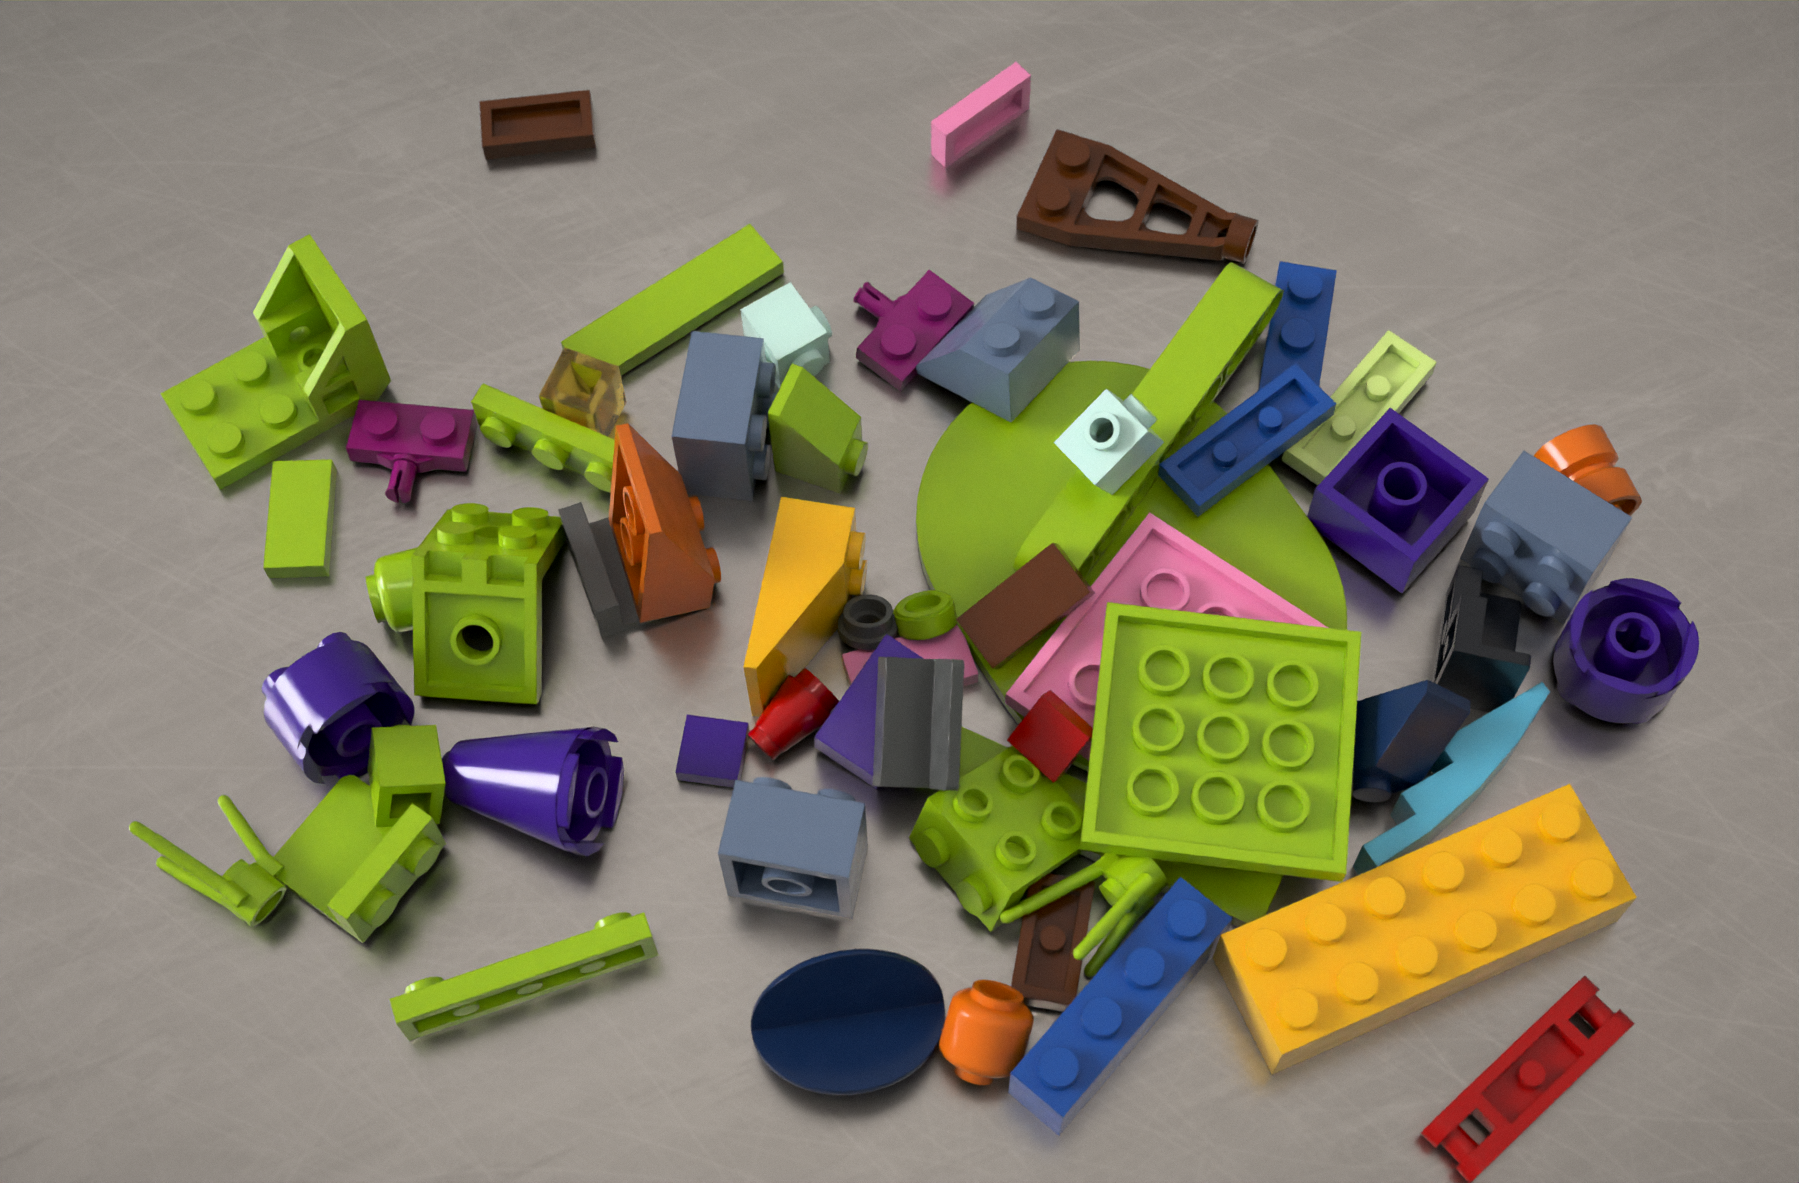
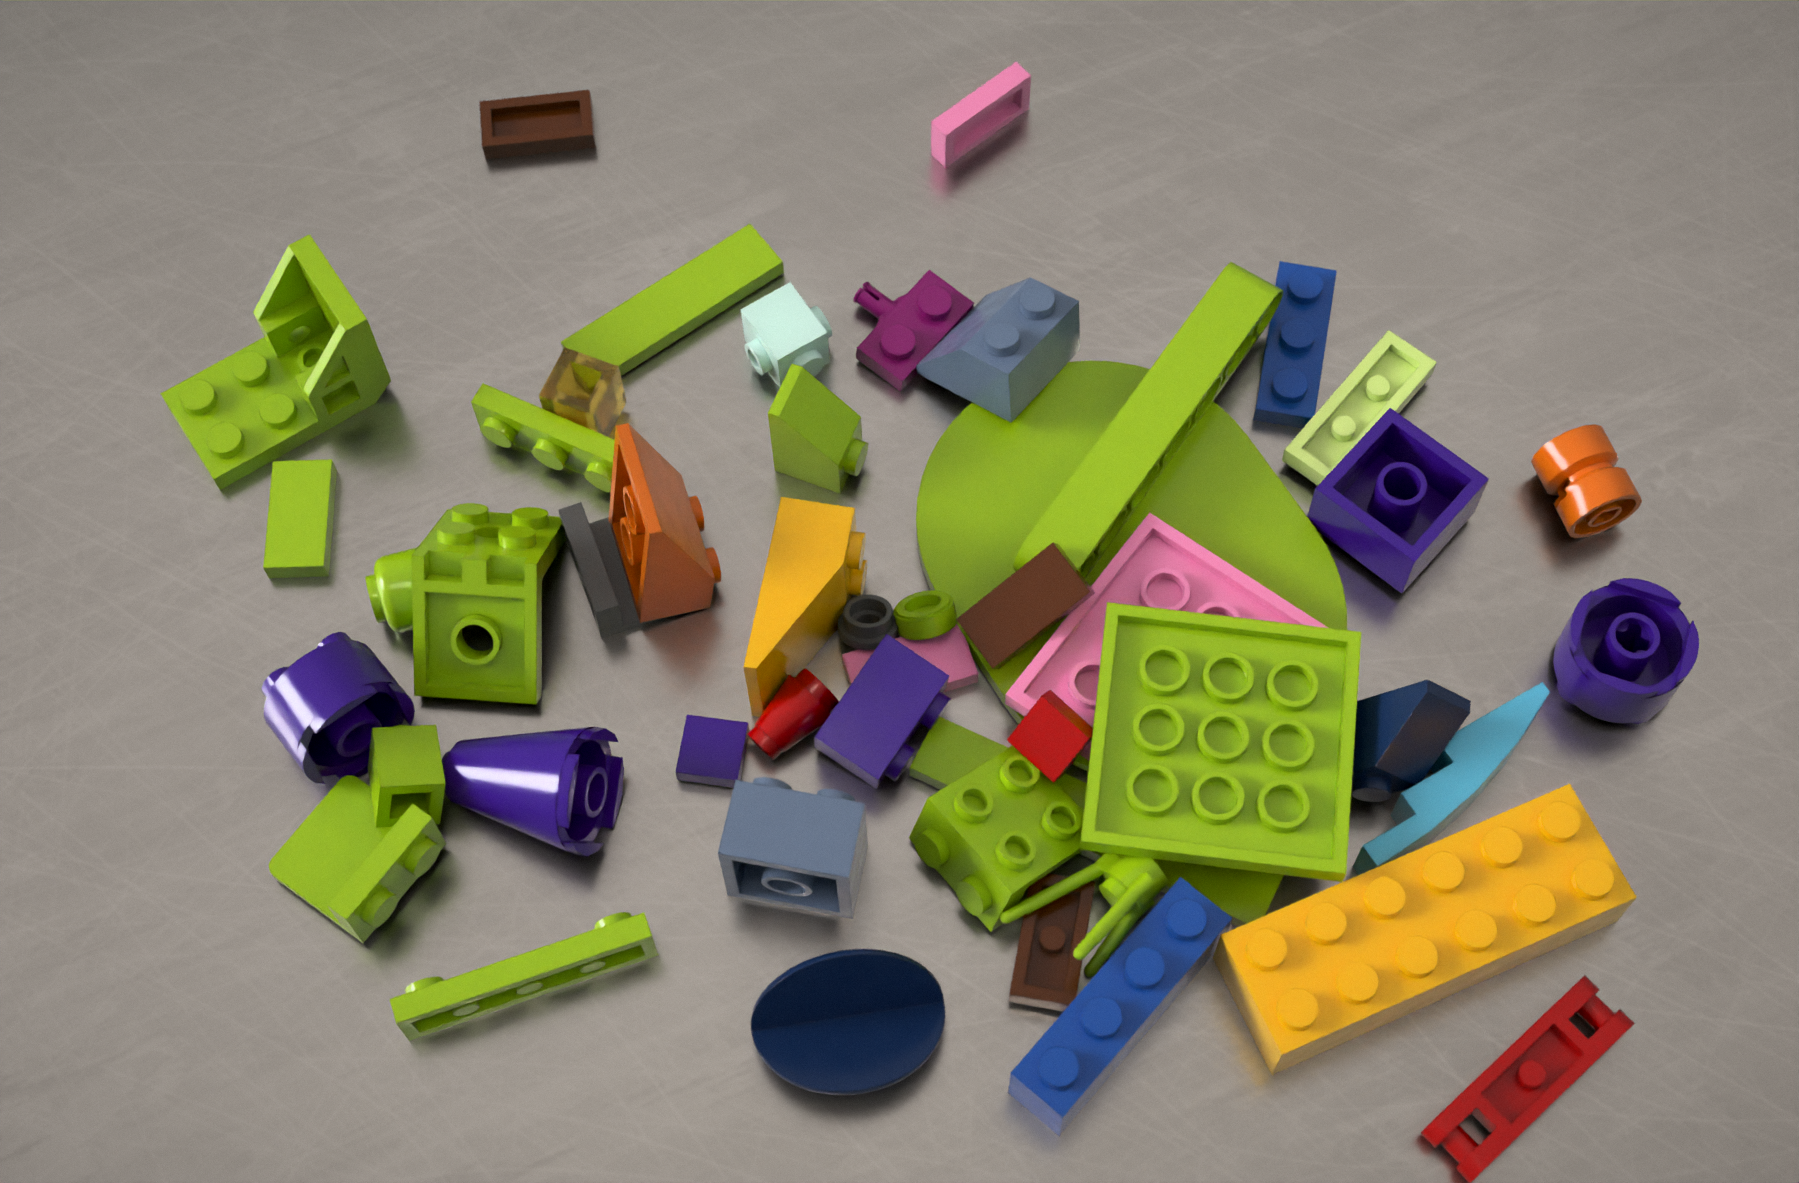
(244, 888): lime plant -> none
(411, 441): magenta plate -> none
(724, 415): sand blue brick -> none
(918, 723): dark grey panel -> none
(986, 1031): orange head -> none
(1068, 179): reddish brown plate -> none
(1111, 440): light aqua brick -> none
(1246, 439): blue plate -> none
(1479, 644): black panel -> none
(1544, 537): sand blue brick -> none

